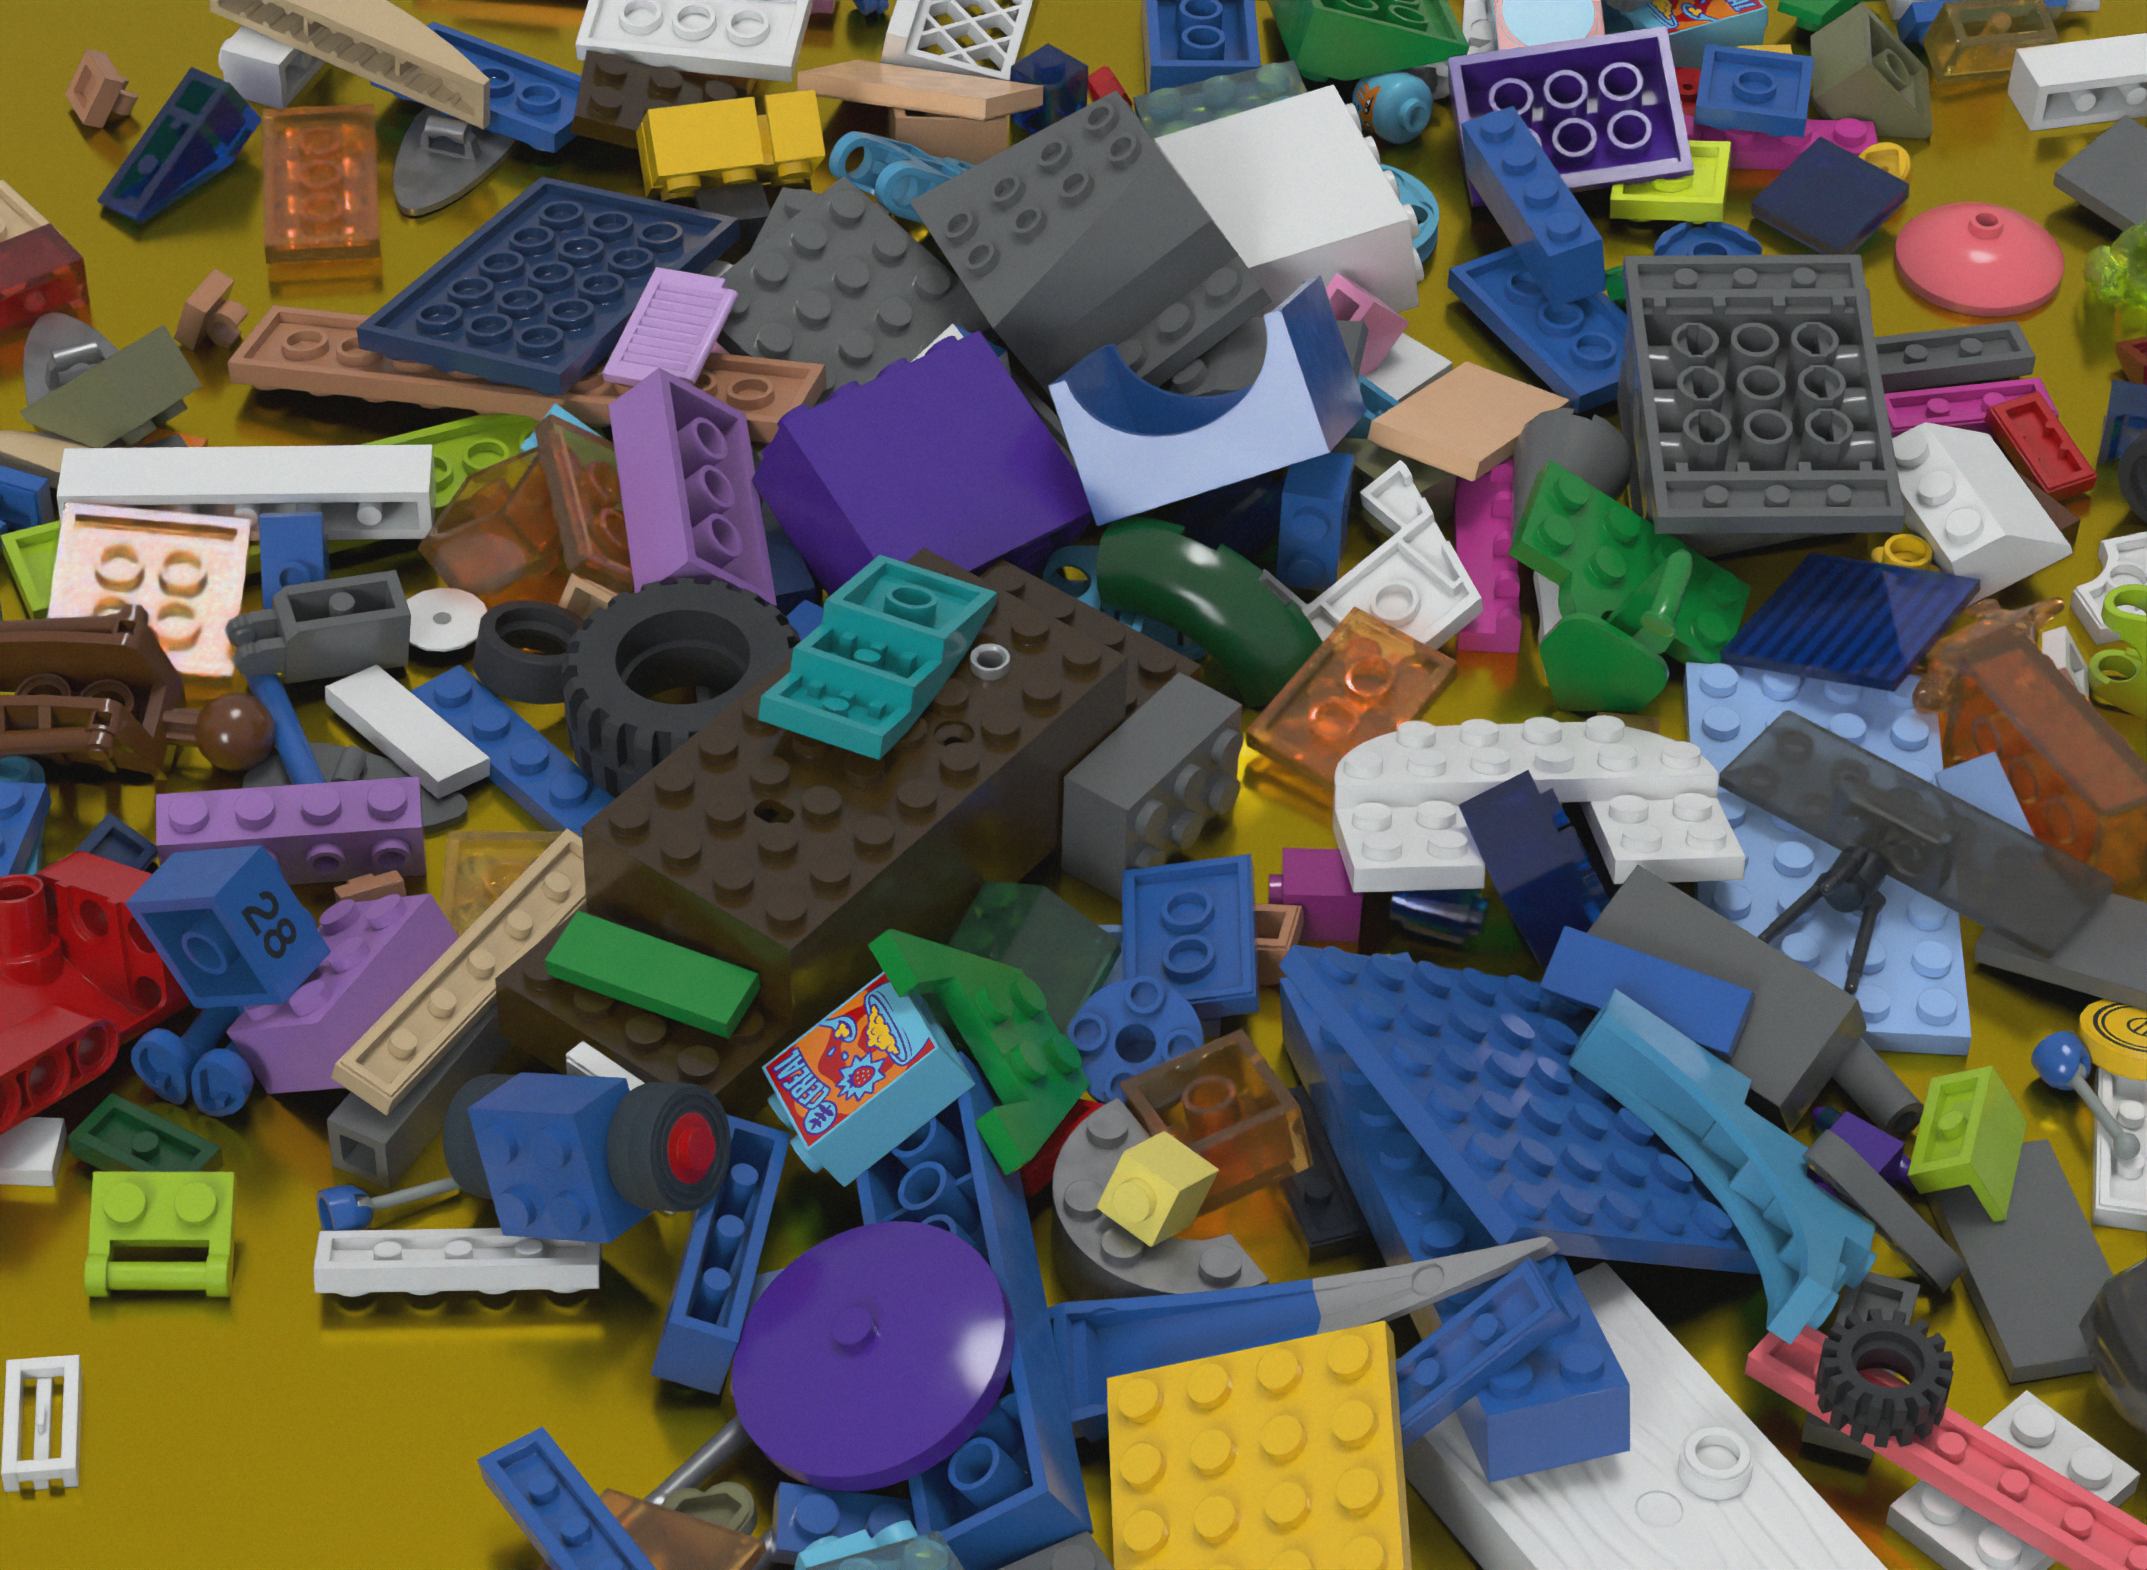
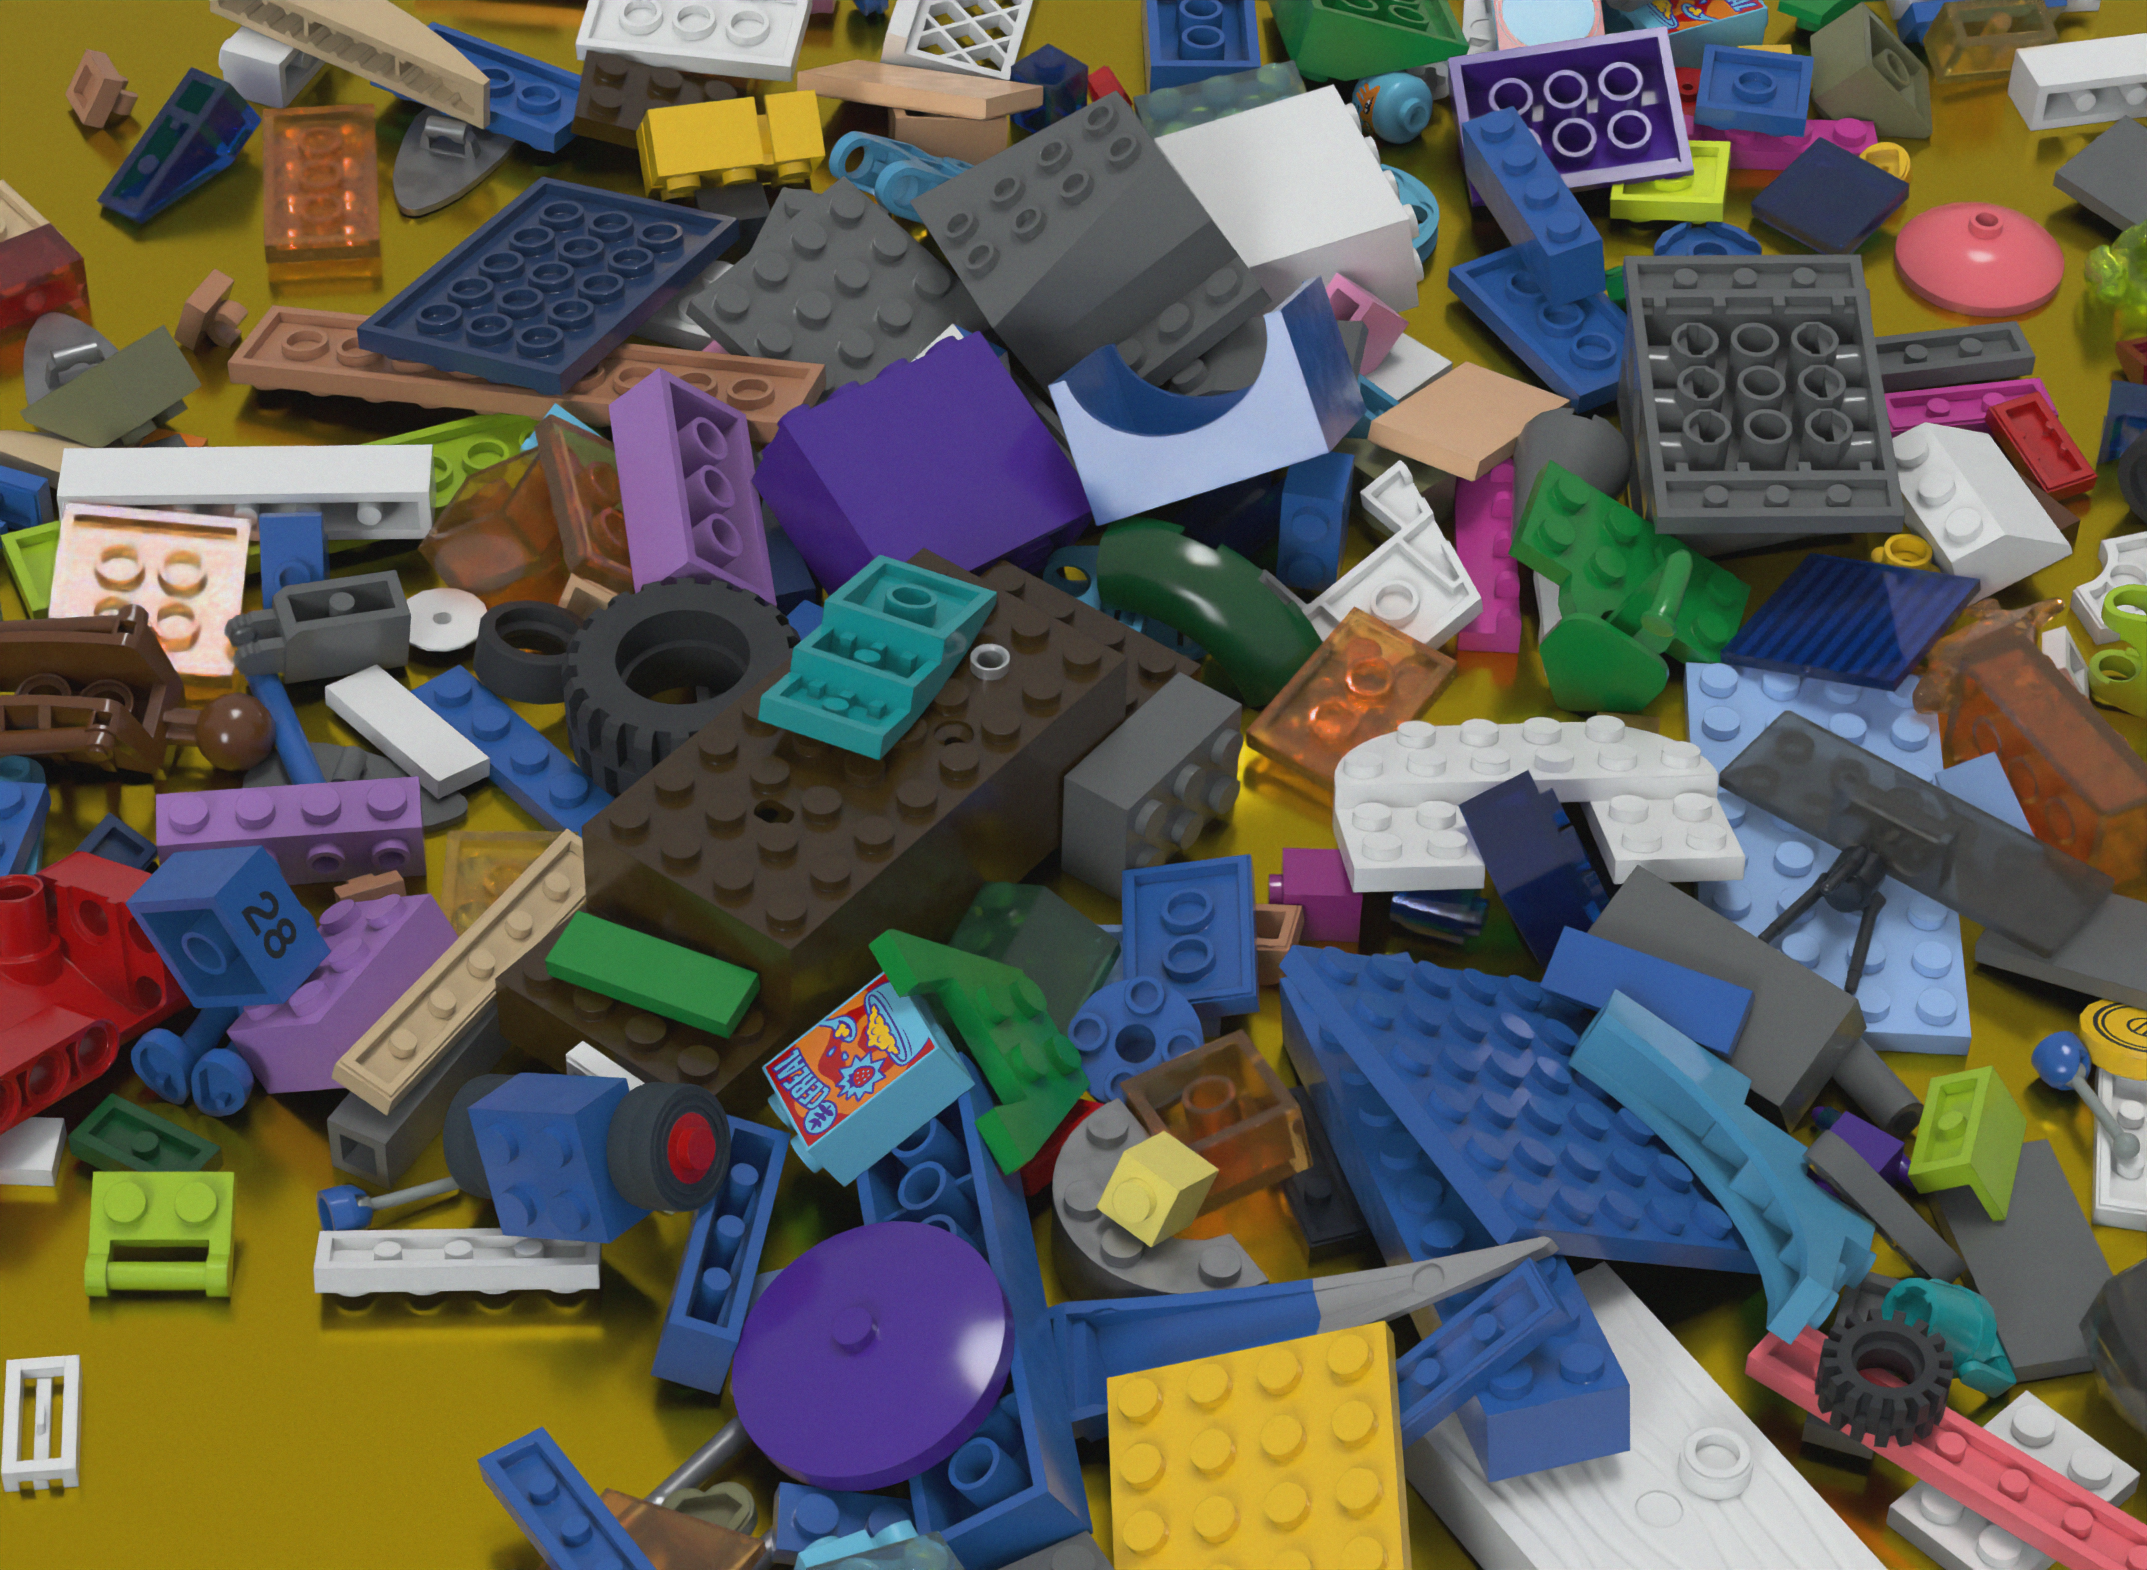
(671, 327): lavender window -> none
(1965, 1324): none -> teal piece

